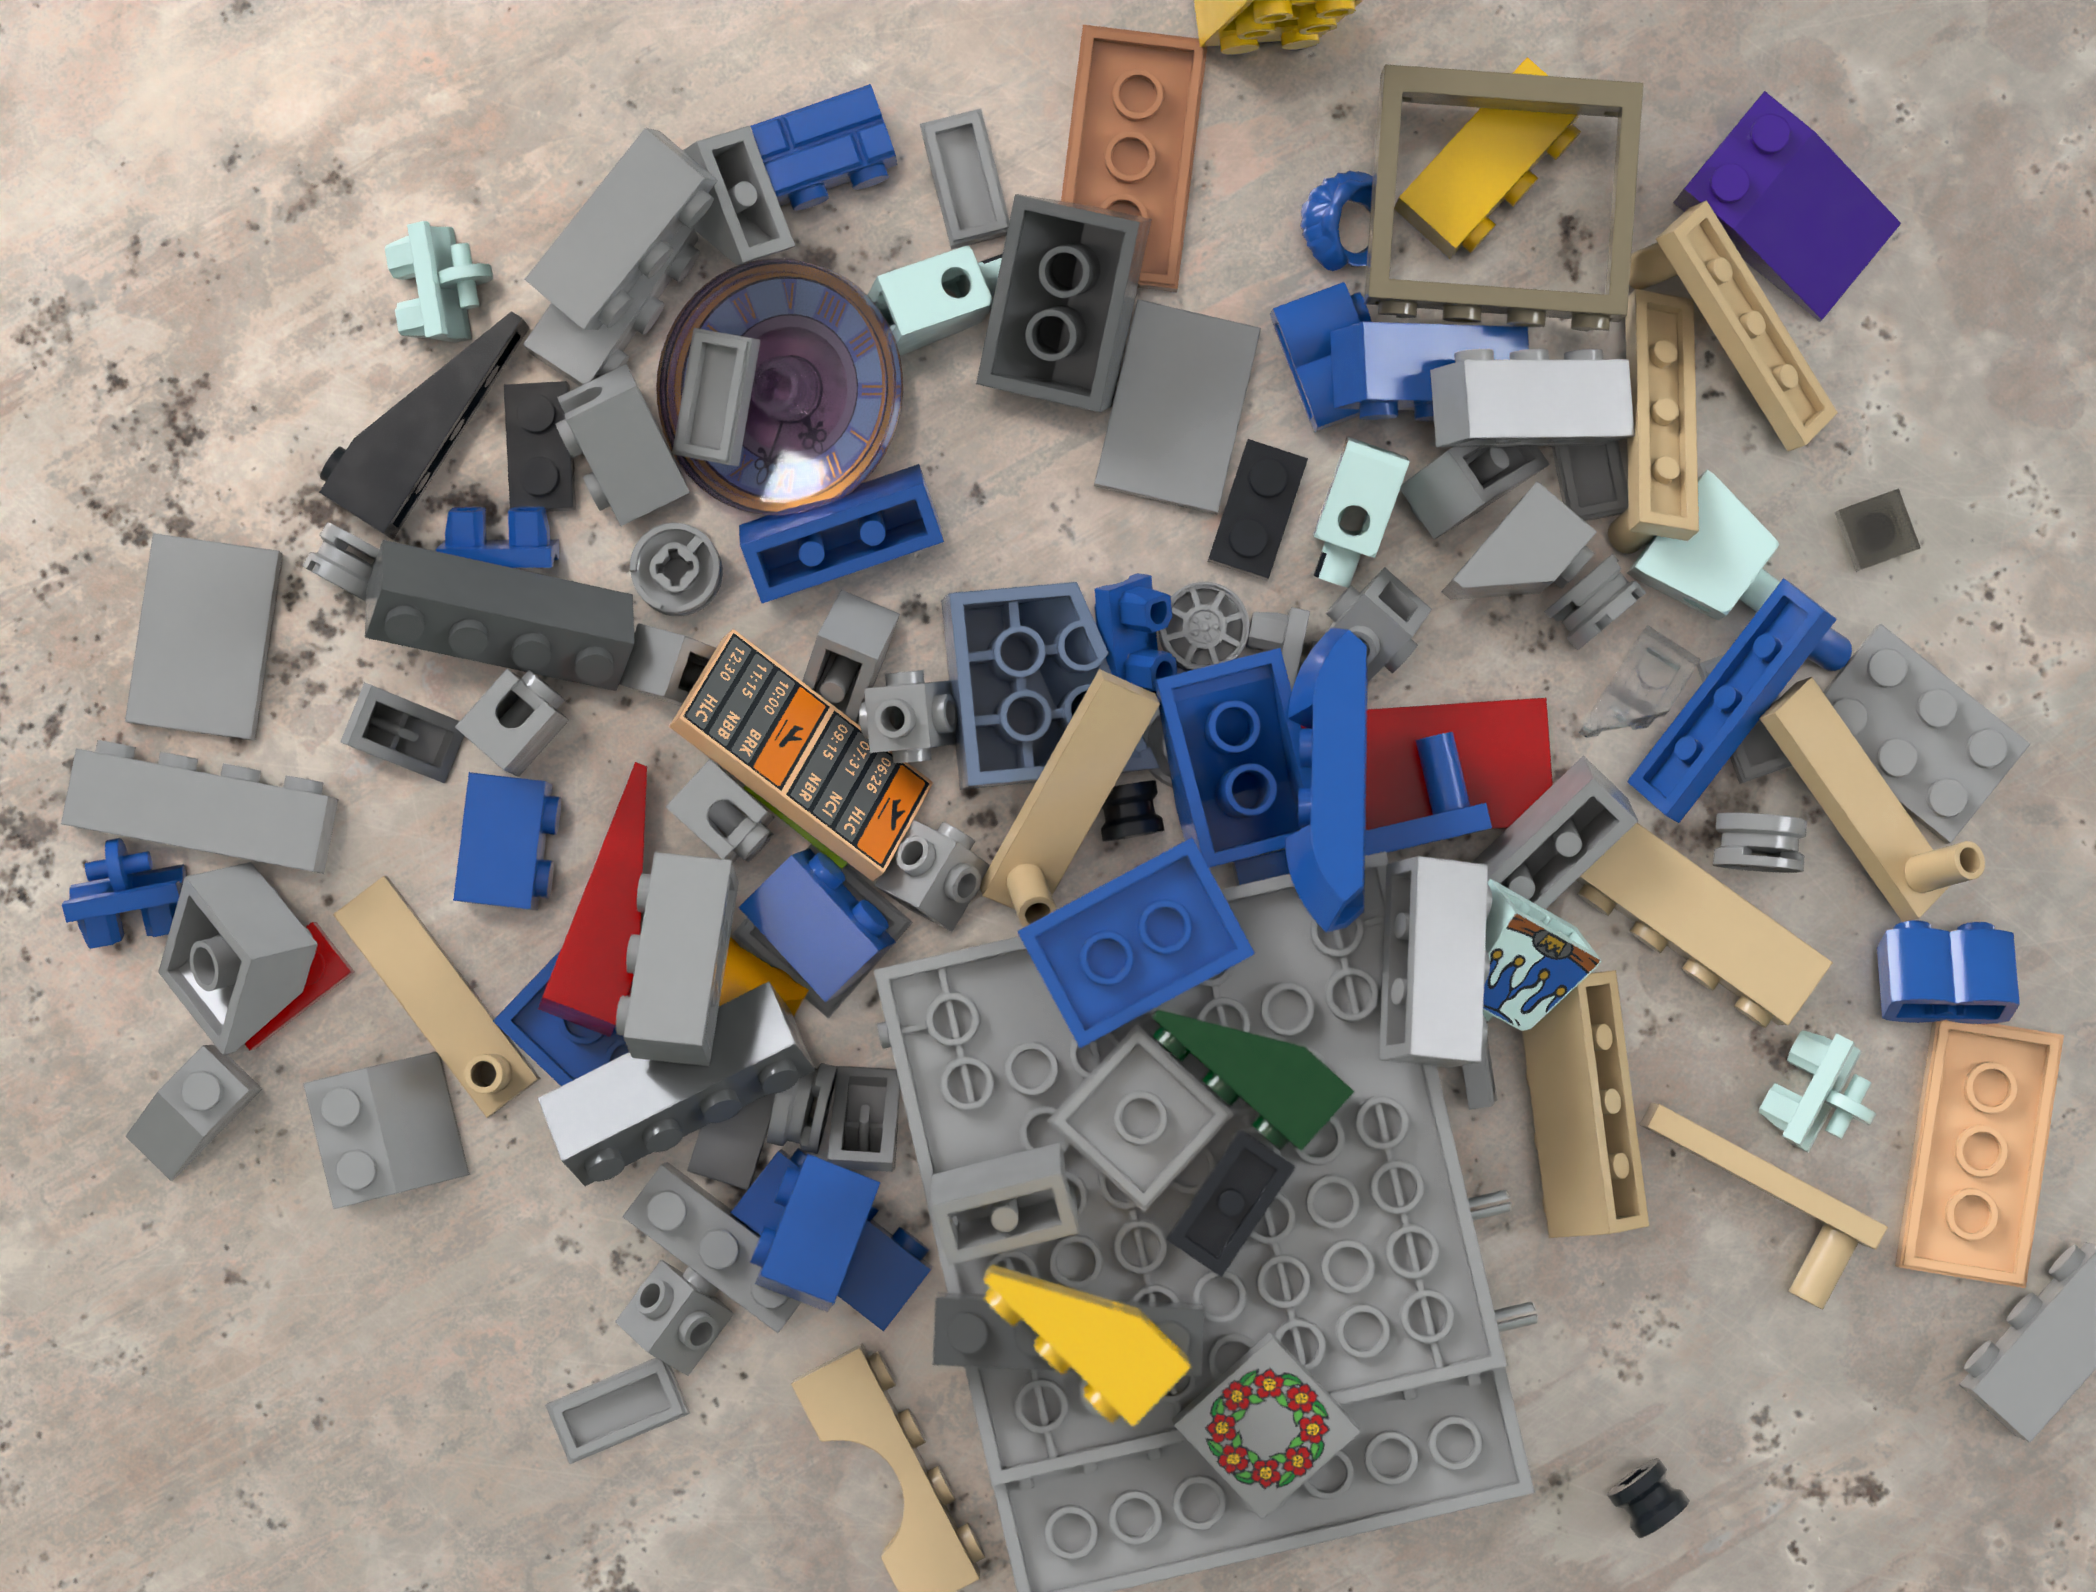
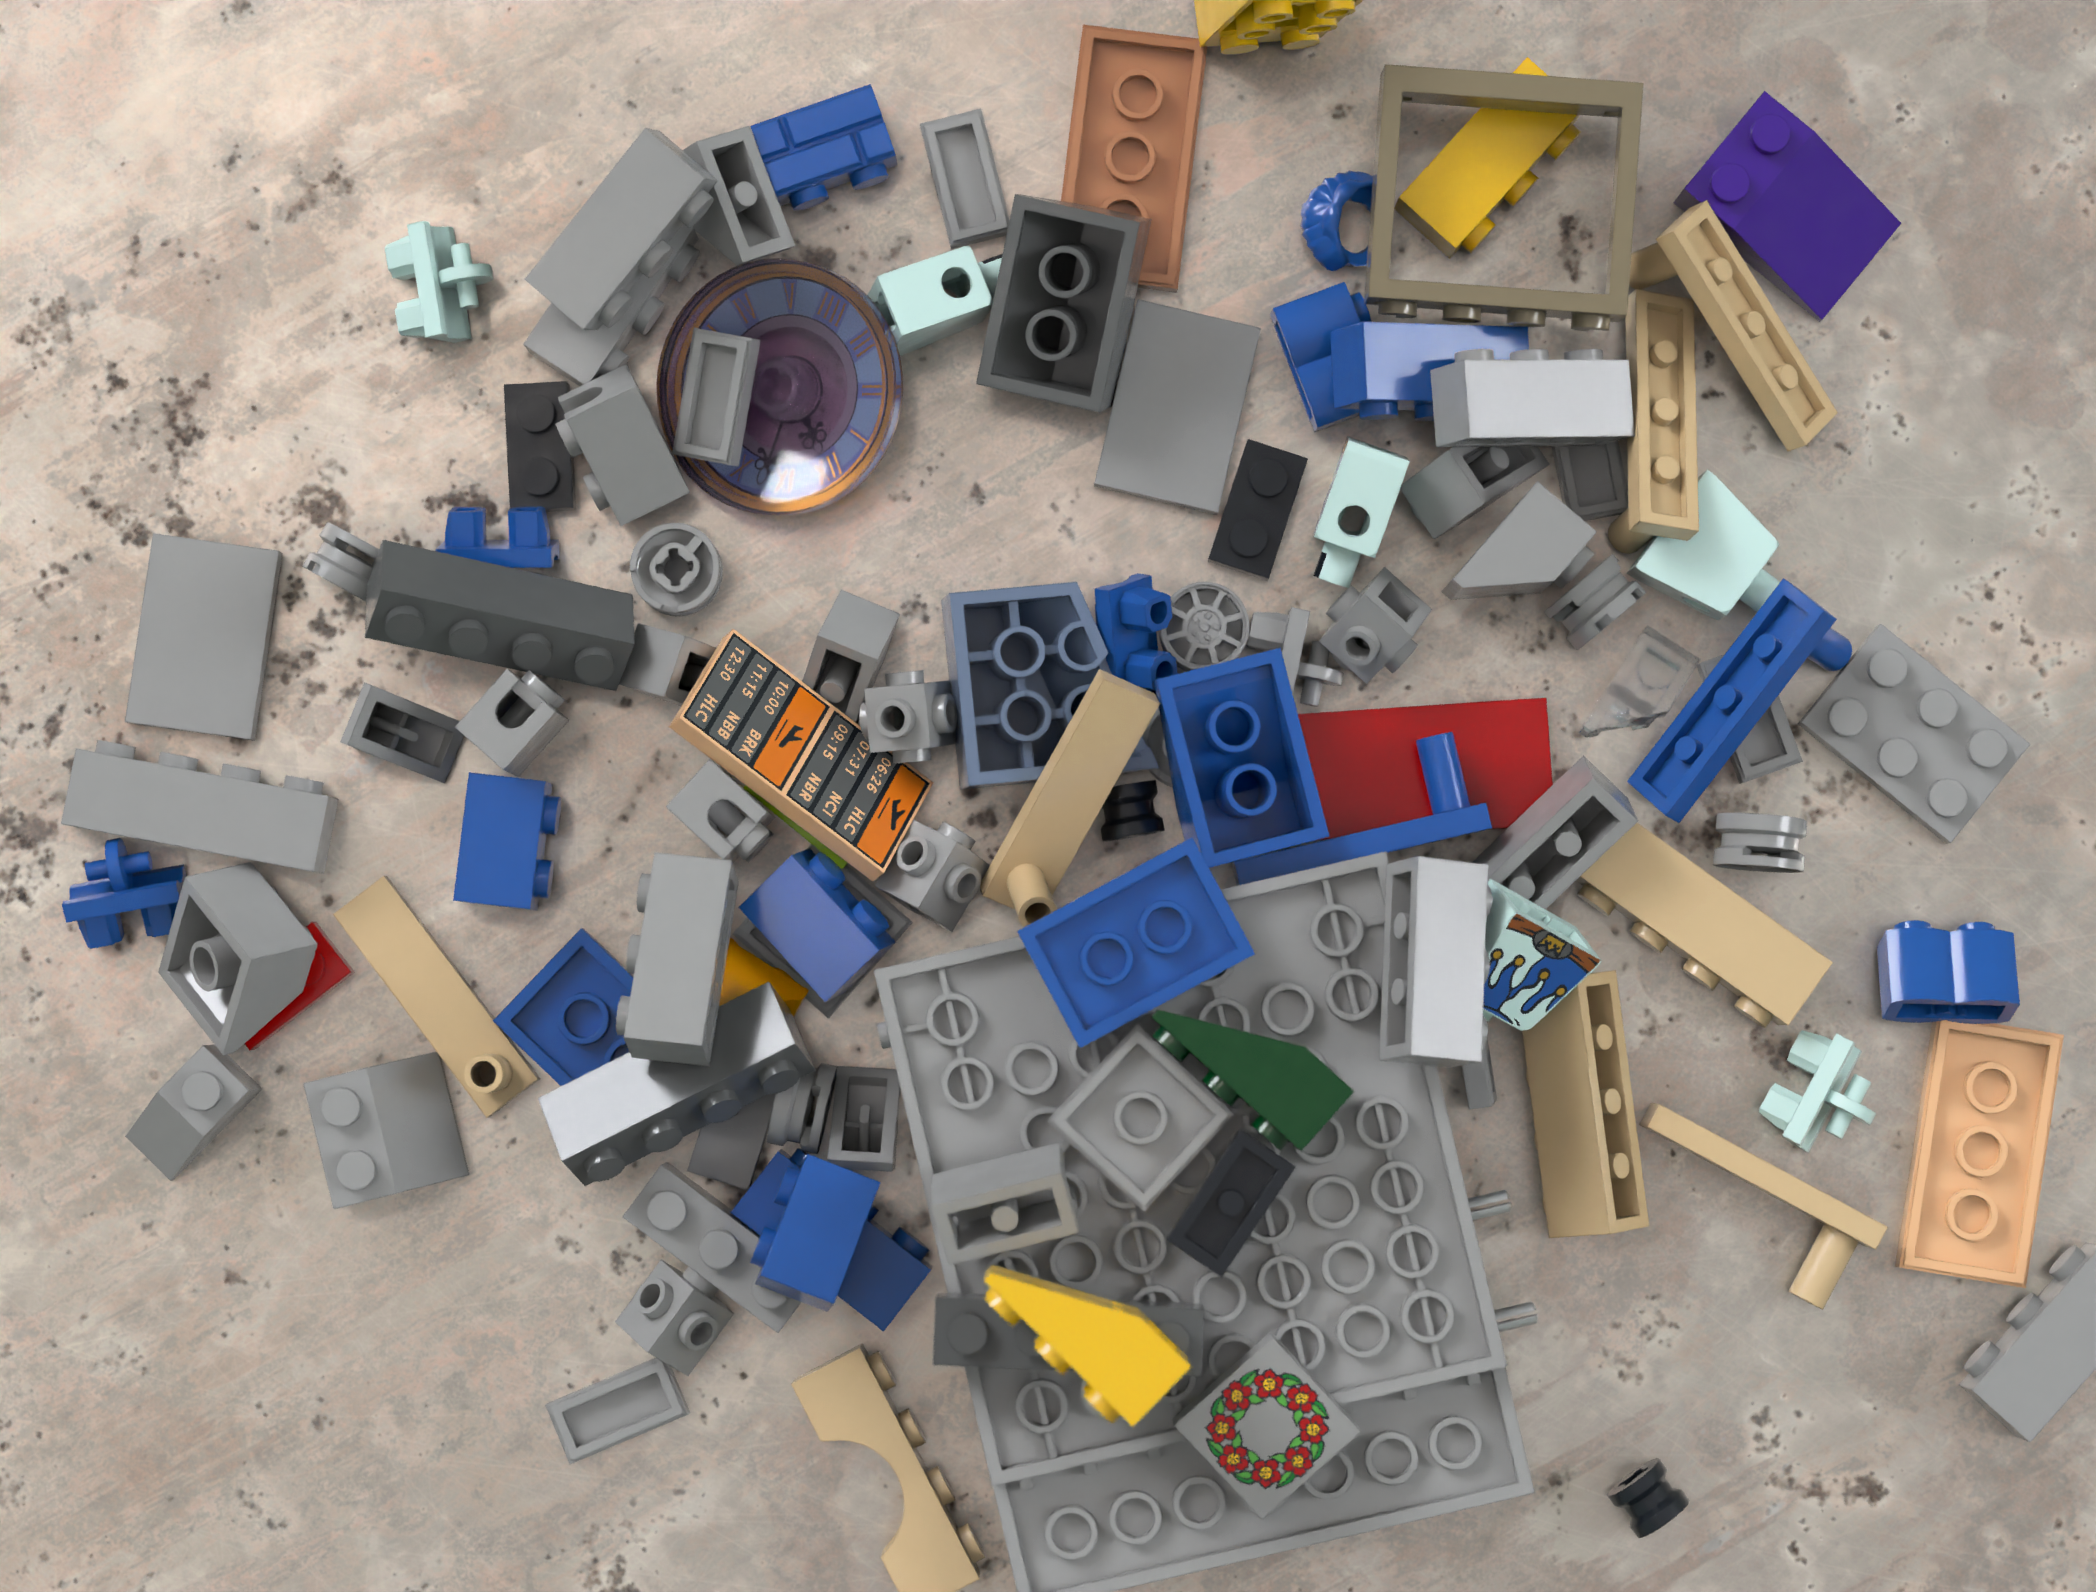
(403, 449): black slope -> none
(593, 958): red slope -> none
(851, 534): blue brick -> none
(1329, 851): blue brick -> none
(1864, 805): tan piece -> none
(1877, 530): clear smoke plate -> none

